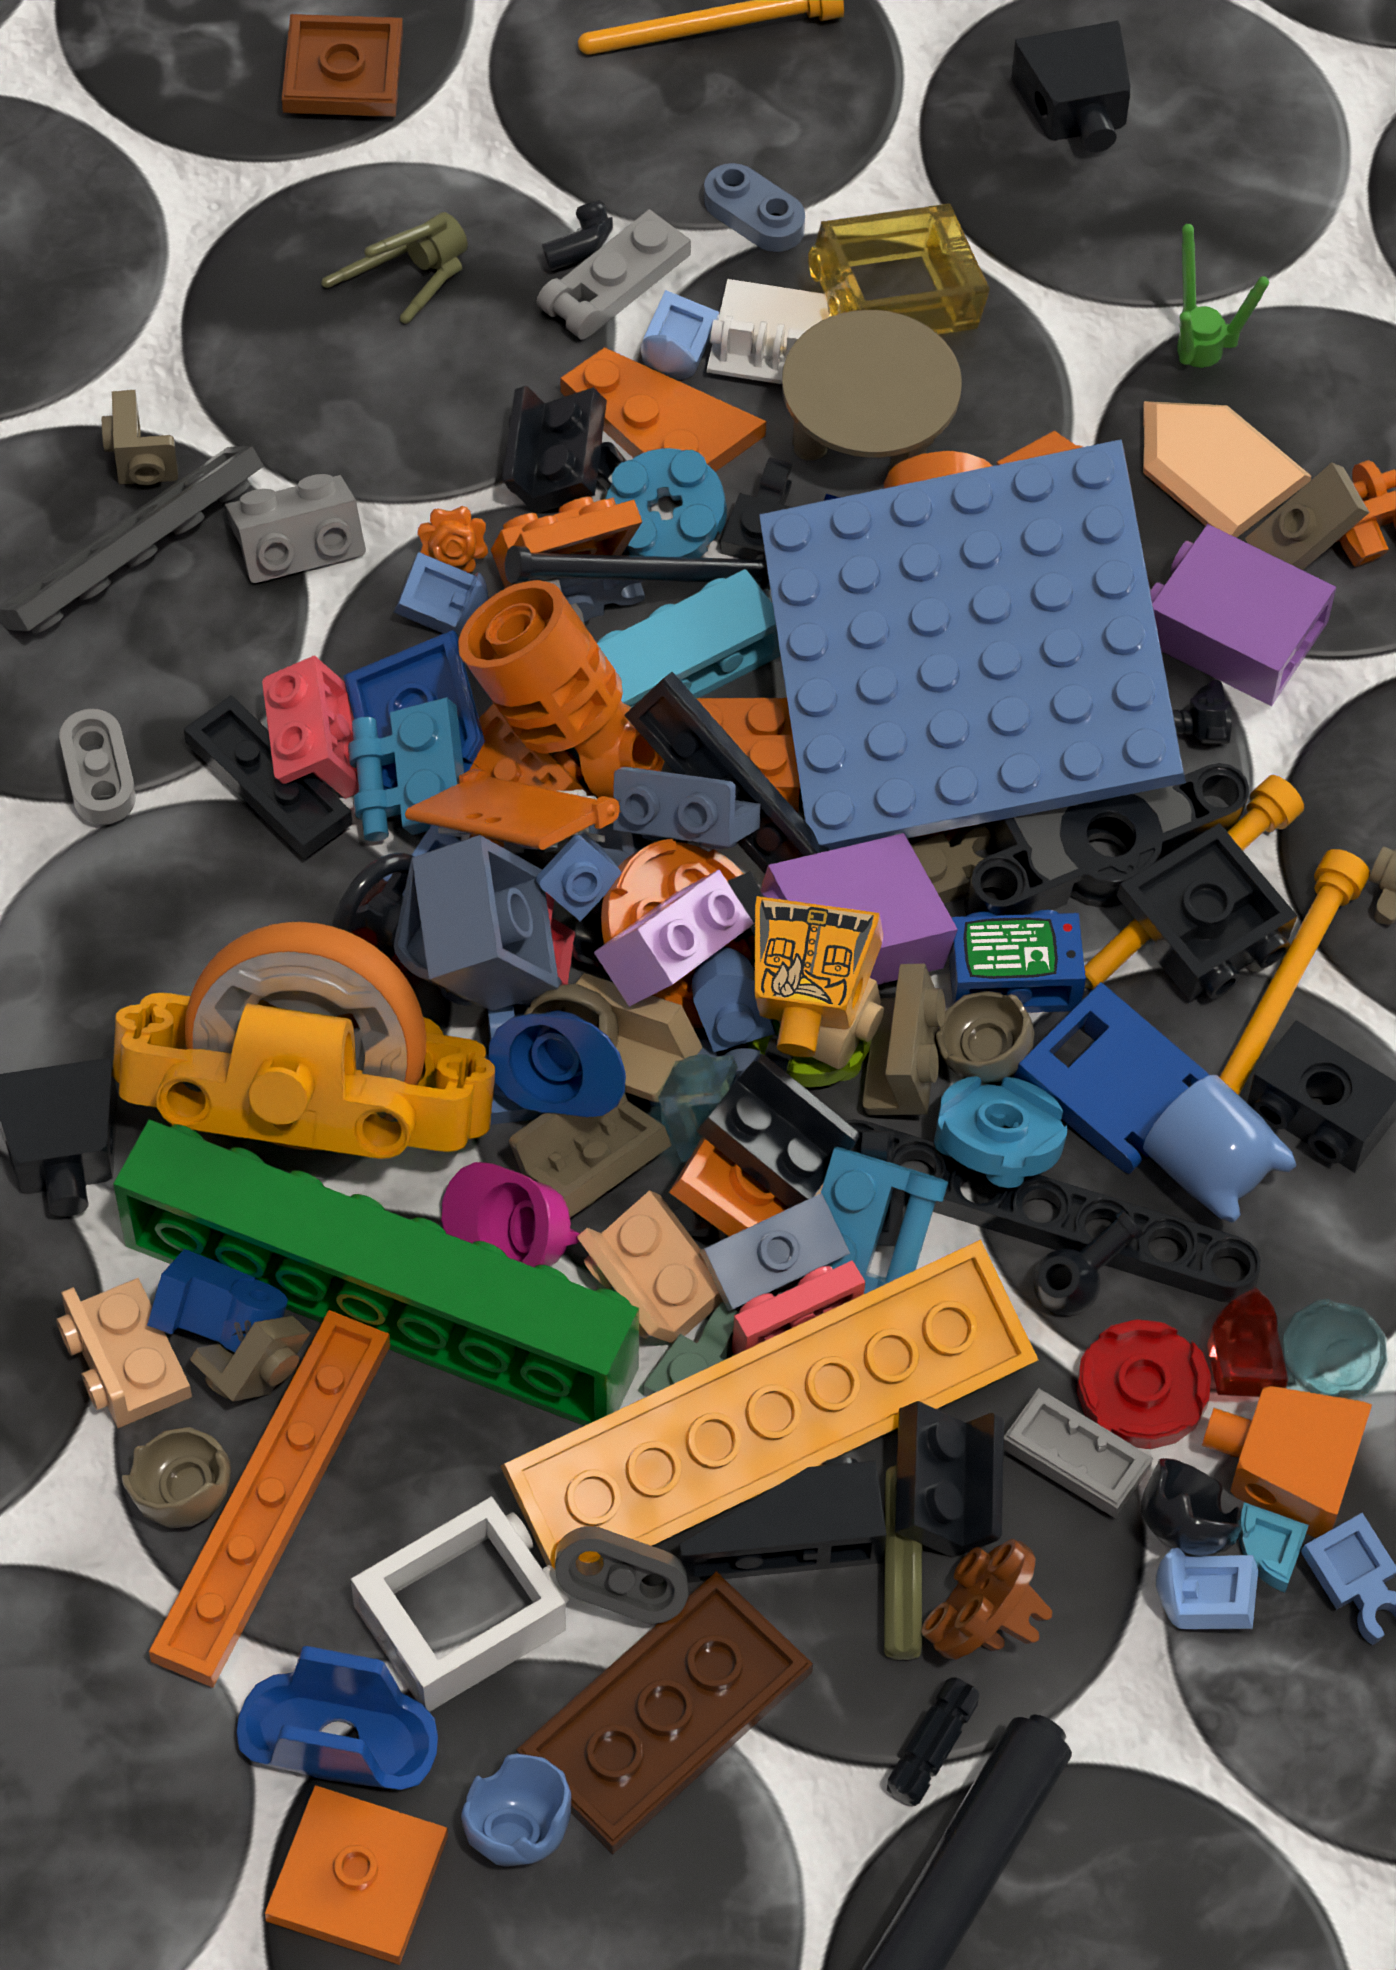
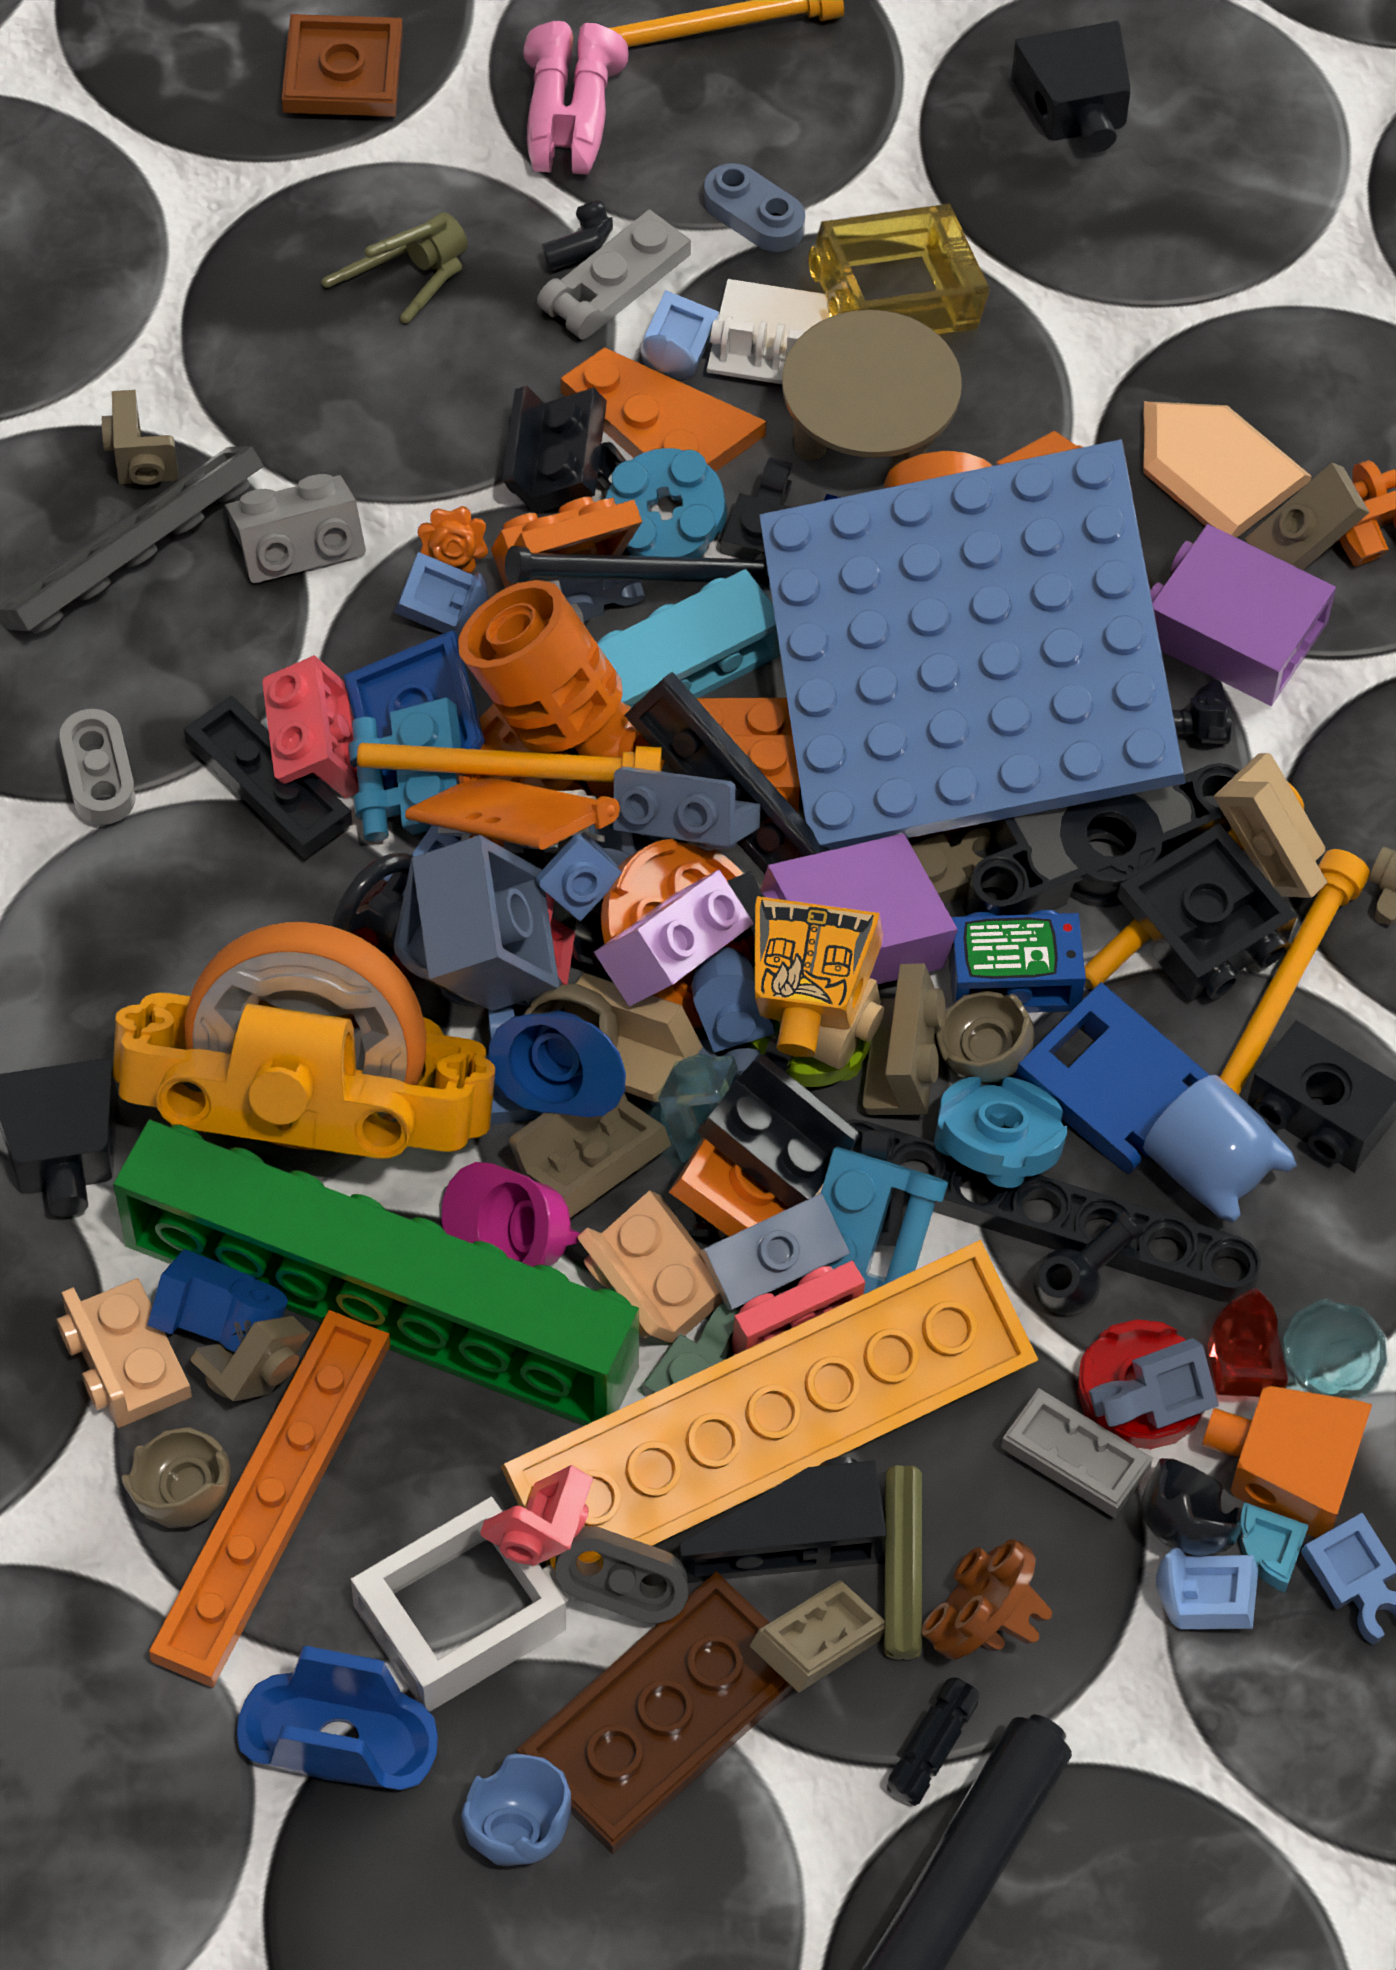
(356, 1875): orange plate -> none
(504, 762): none -> light orange piece
(549, 1521): none -> coral bracket
(581, 124): none -> bright pink piece
(819, 1635): none -> dark tan plate
(949, 1479): black bracket -> none
(1167, 1388): none -> sand blue plate
(1202, 328): bright green plant -> none
(1273, 827): none -> tan panel

